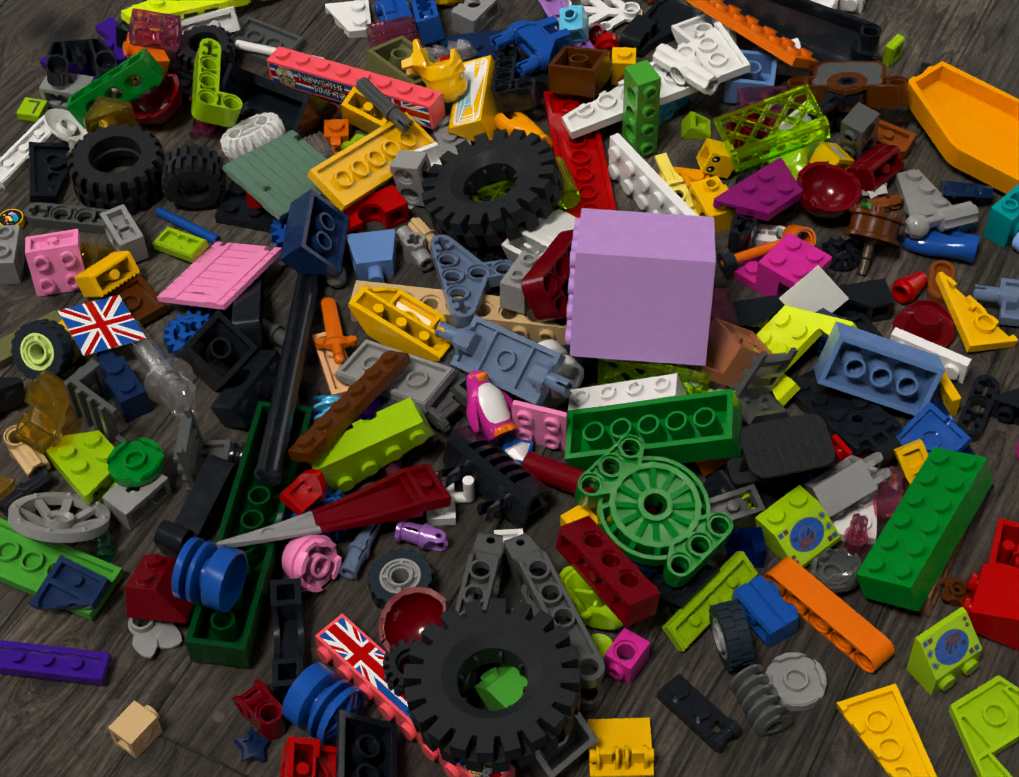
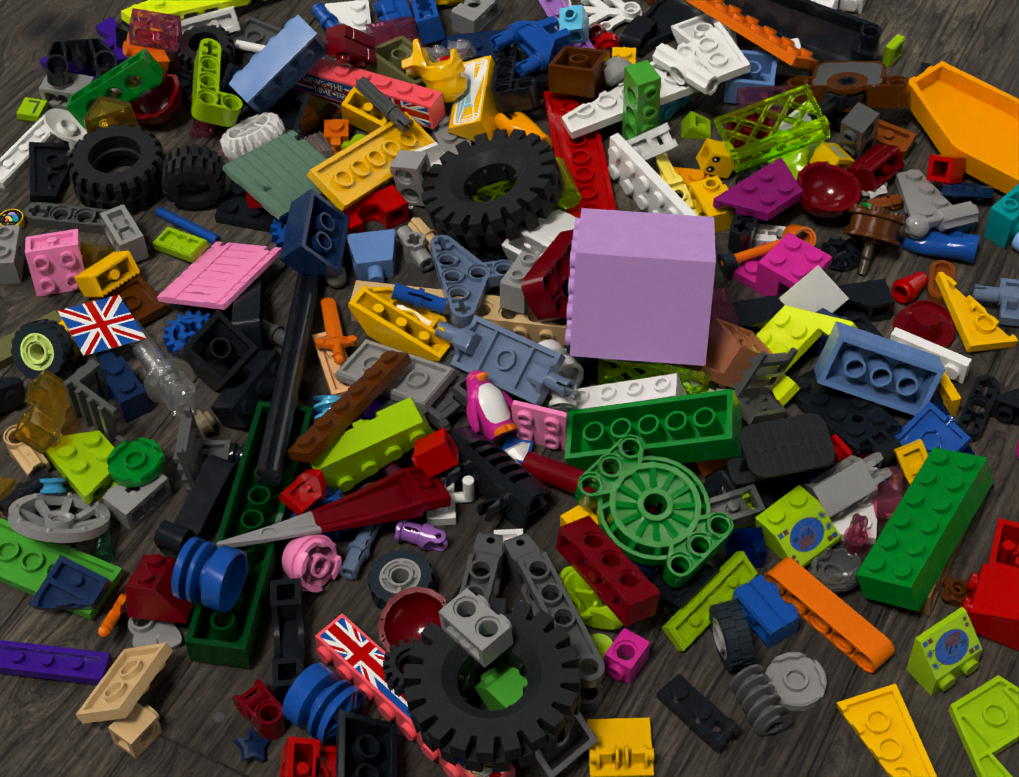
(52, 485): none -> dark azure bush
(113, 616): none -> orange sword
(124, 683): none -> tan plate
(205, 422): none -> dark tan plate
(279, 65): none -> medium blue brick
(324, 16): none -> blue pin
(350, 46): none -> dark red brick
(419, 298): none -> blue pin
(435, 453): none -> red brick
(470, 631): none -> light grey brick
(563, 403): none -> white wheel
(615, 70): none -> light grey cone
(647, 144): none -> white plate
(946, 168): none -> red brick

